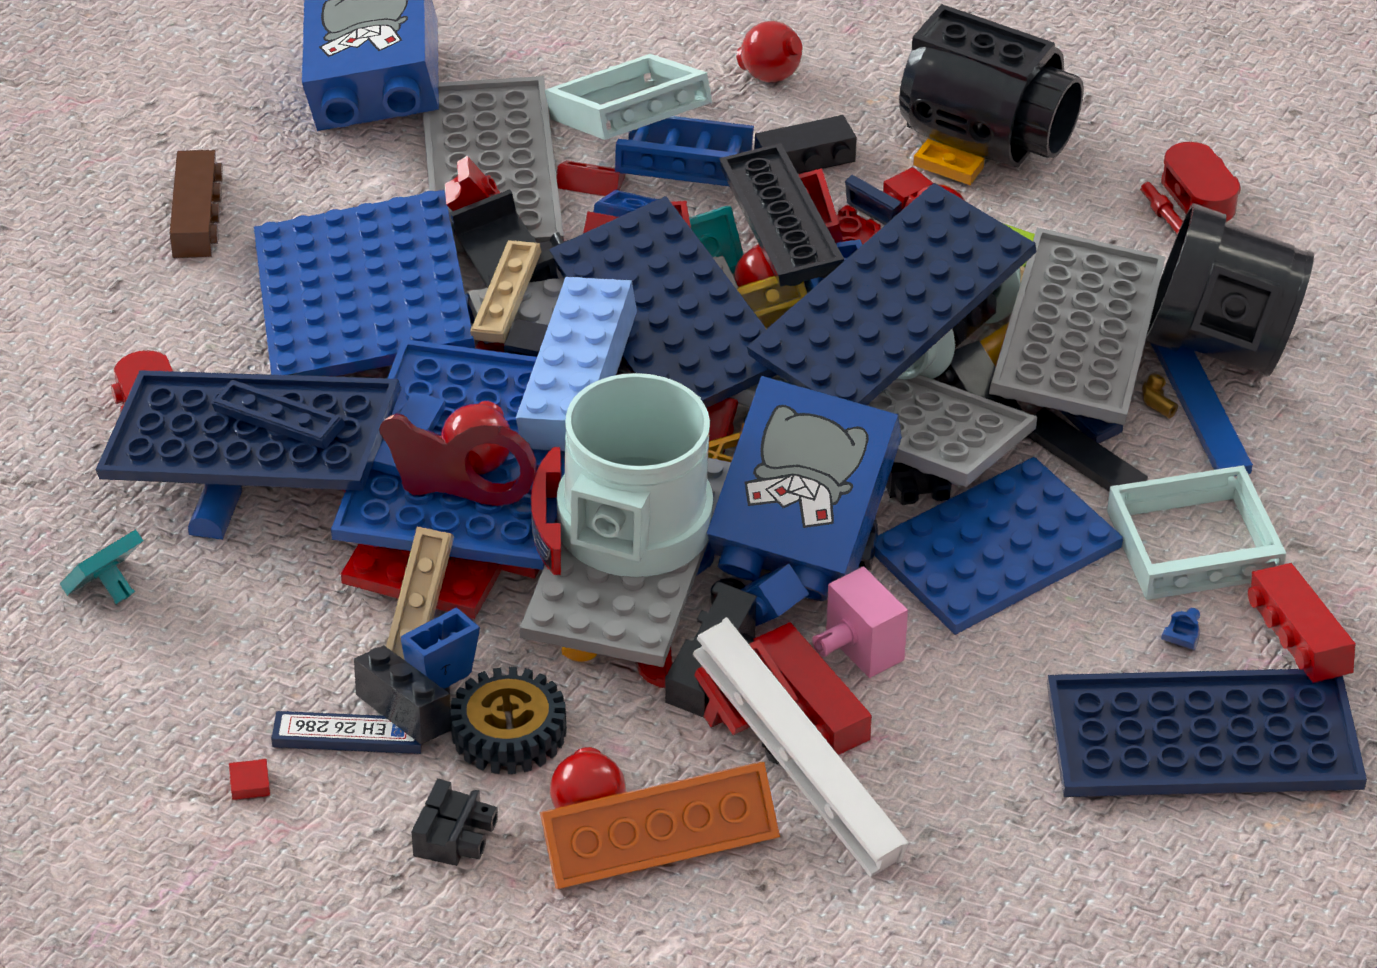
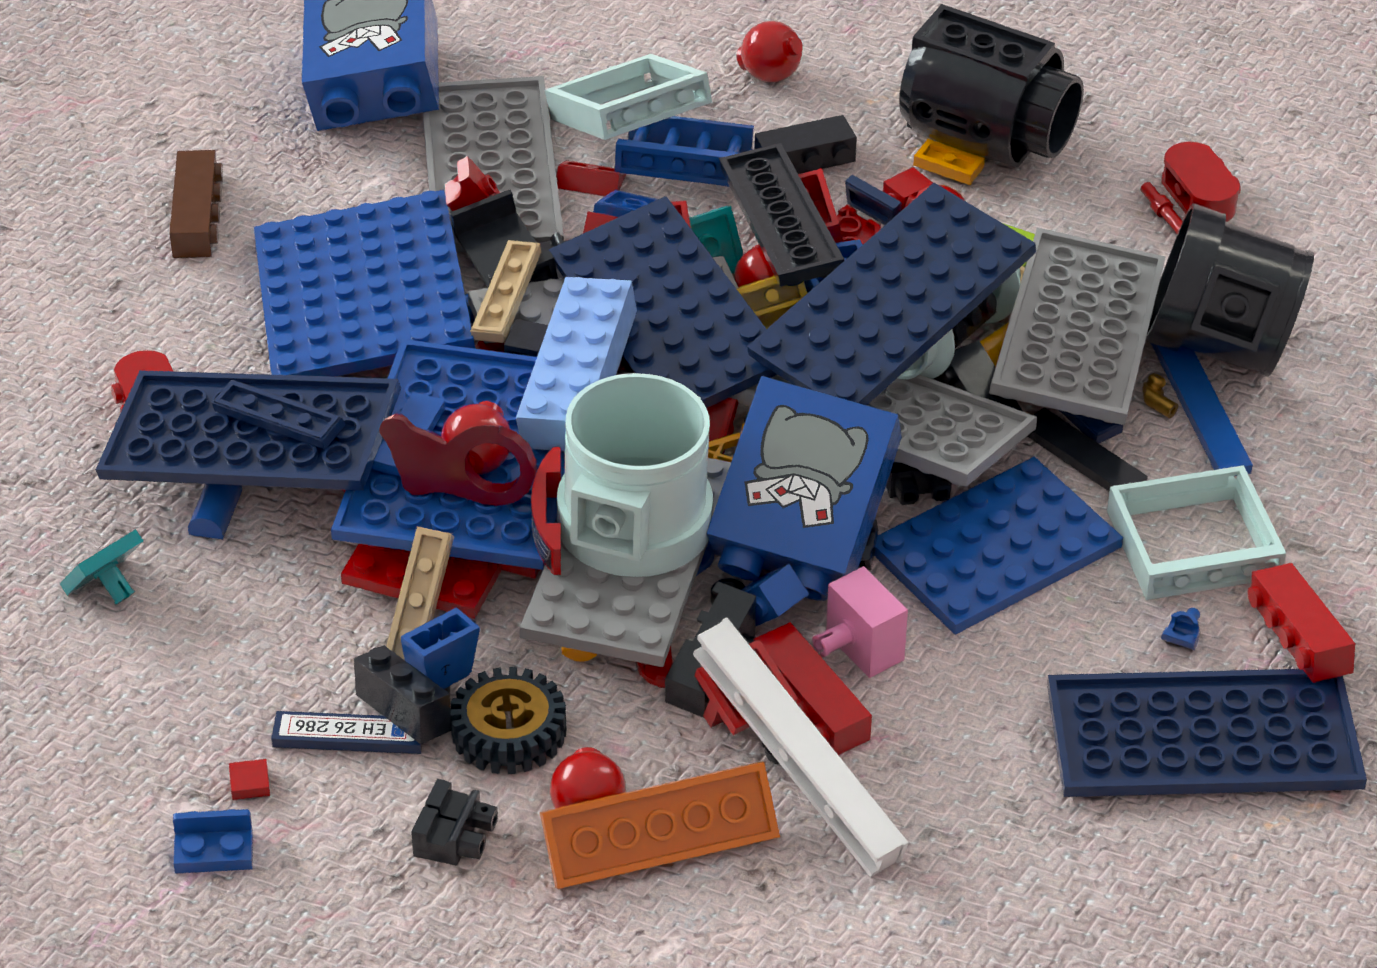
(213, 841): none -> blue bracket

